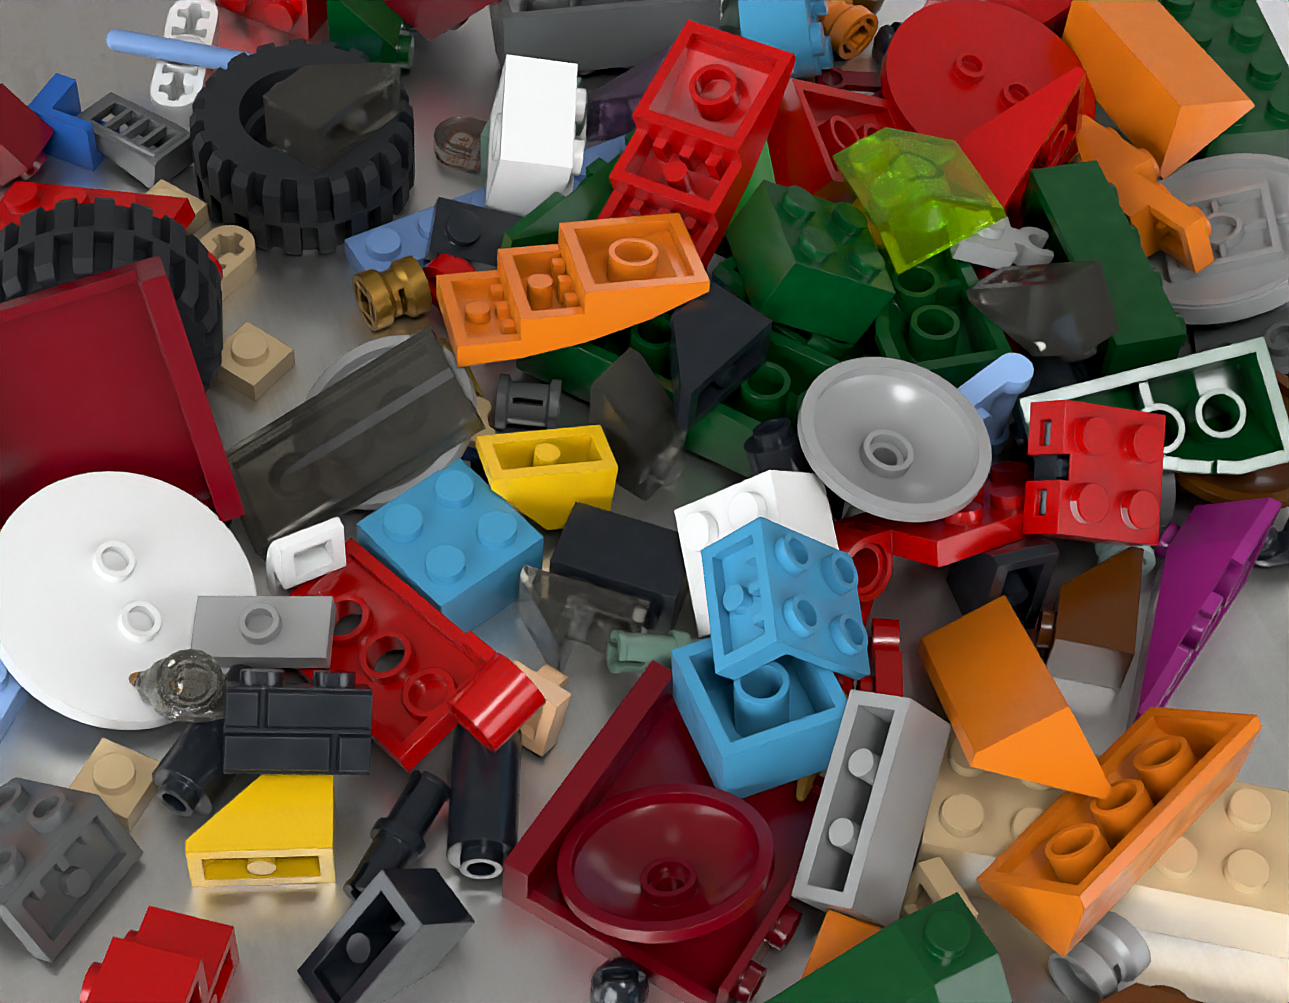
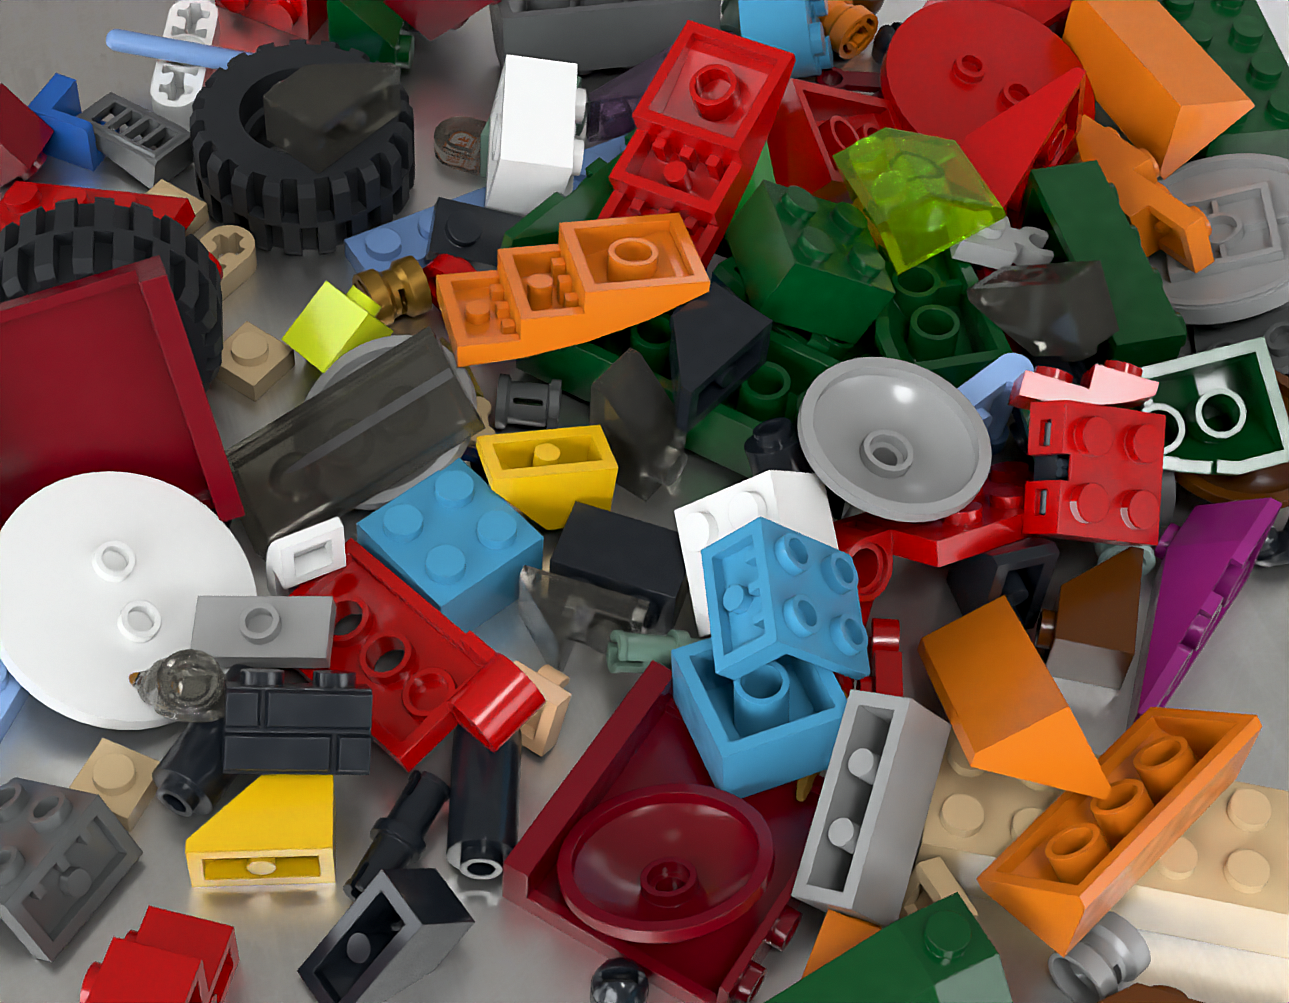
(335, 325): none -> neon yellow brick
(1111, 385): none -> slope

